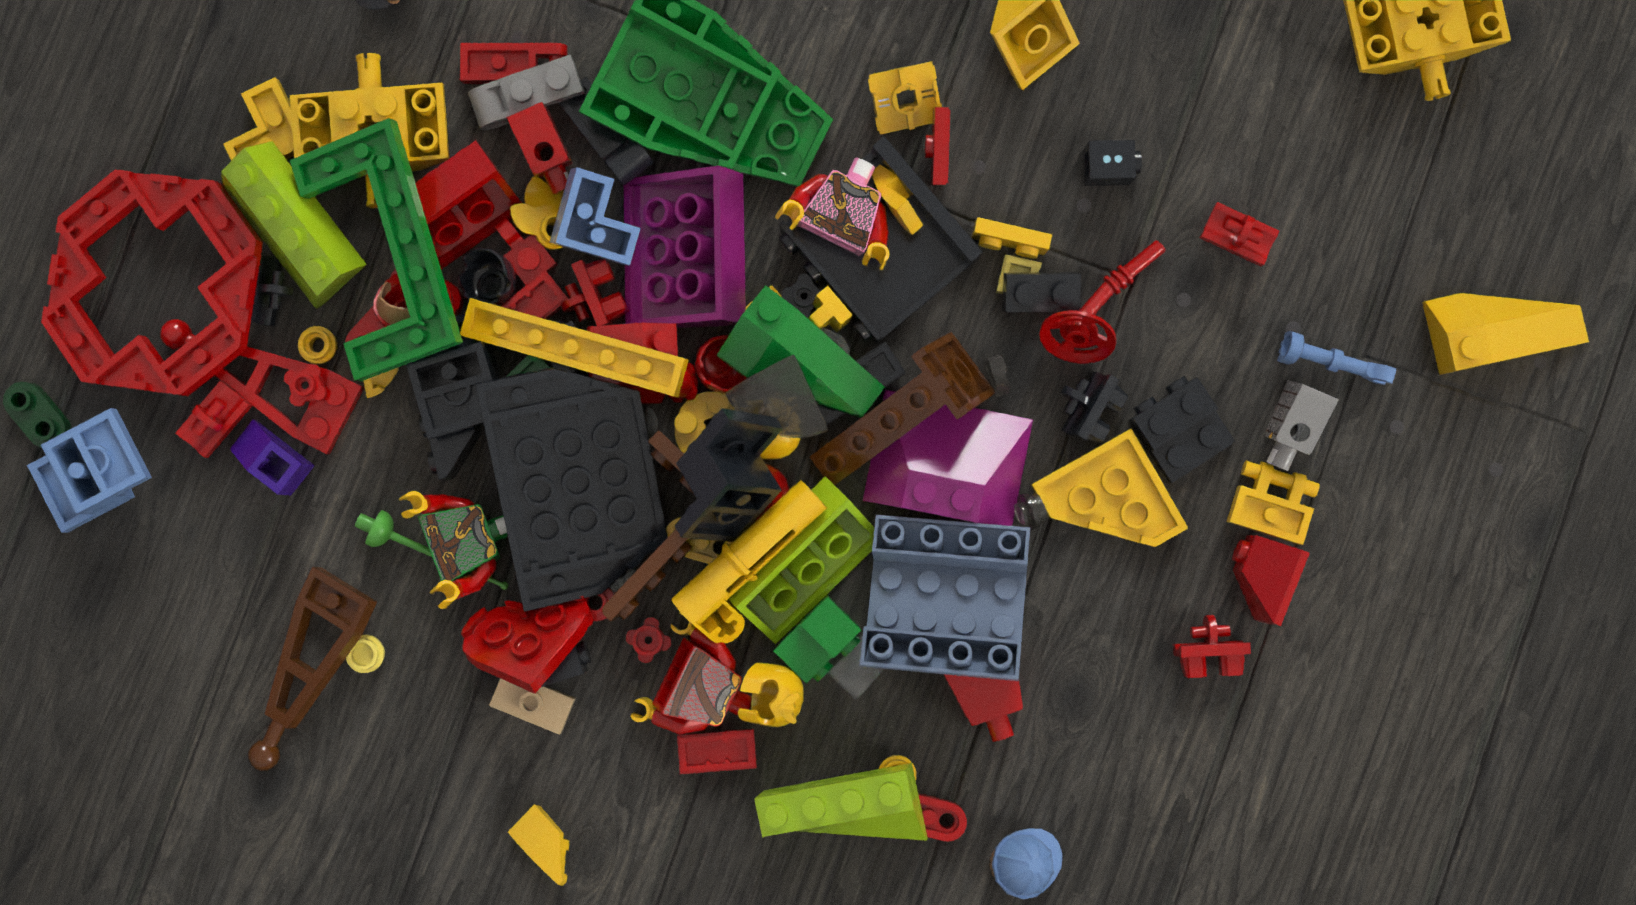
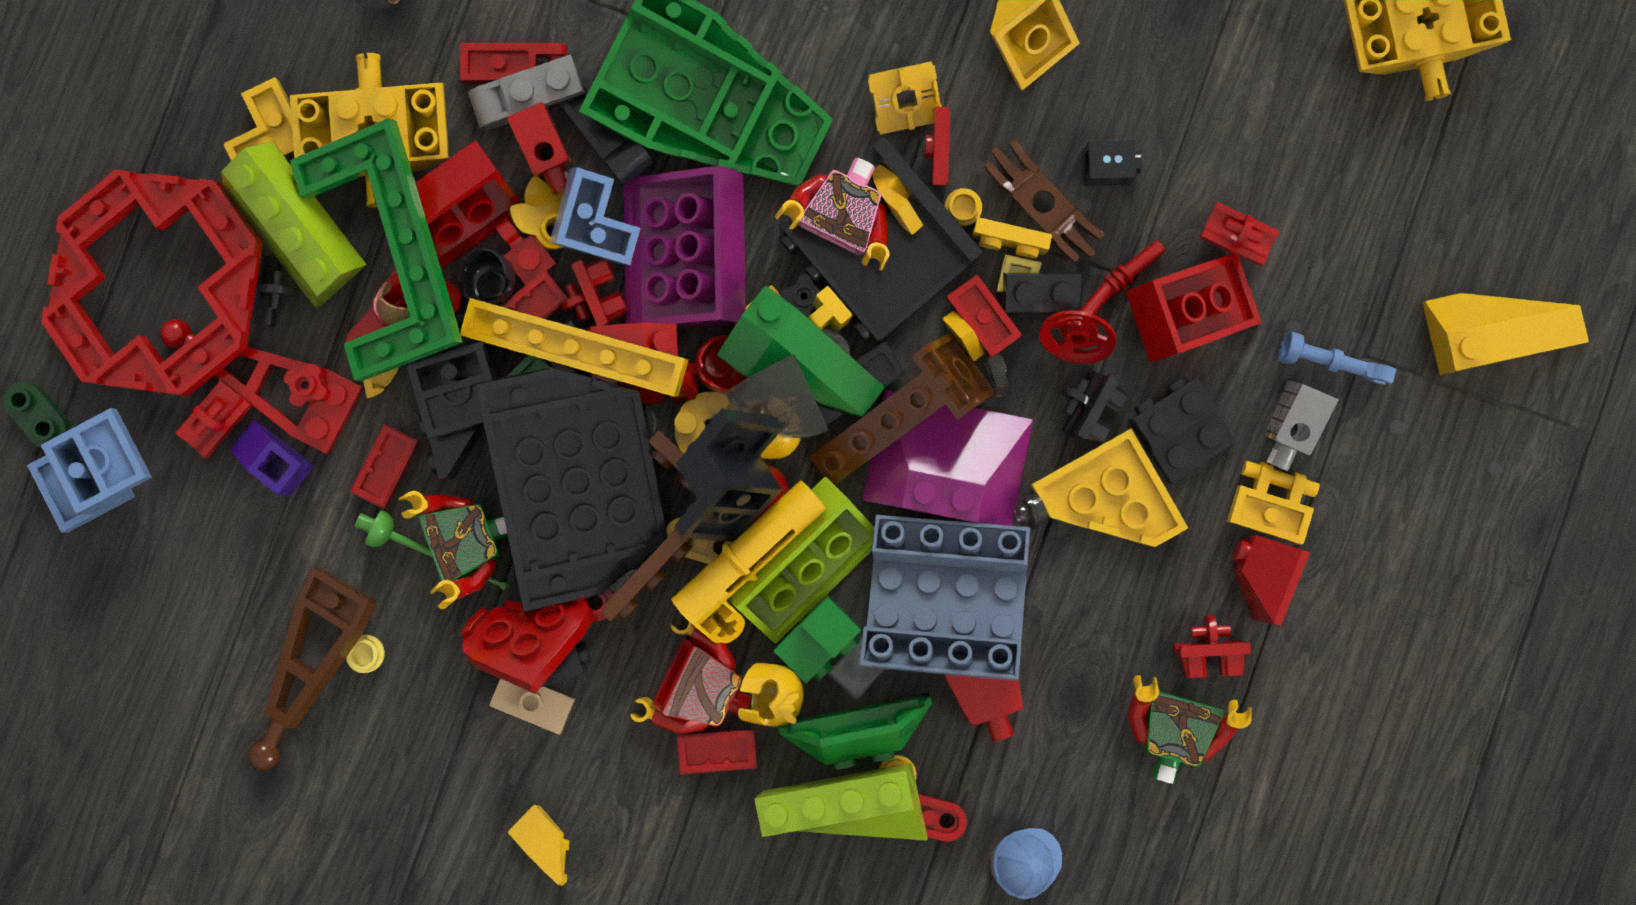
(306, 341): yellow plate -> none
(385, 466): none -> red plate
(637, 639): red plate -> none
(859, 731): none -> green wedge
(964, 206): none -> yellow plate
(964, 335): none -> yellow tile
(984, 316): none -> red plate
(1030, 182): none -> reddish brown piece
(1180, 728): none -> torso
(1193, 307): none -> red slope

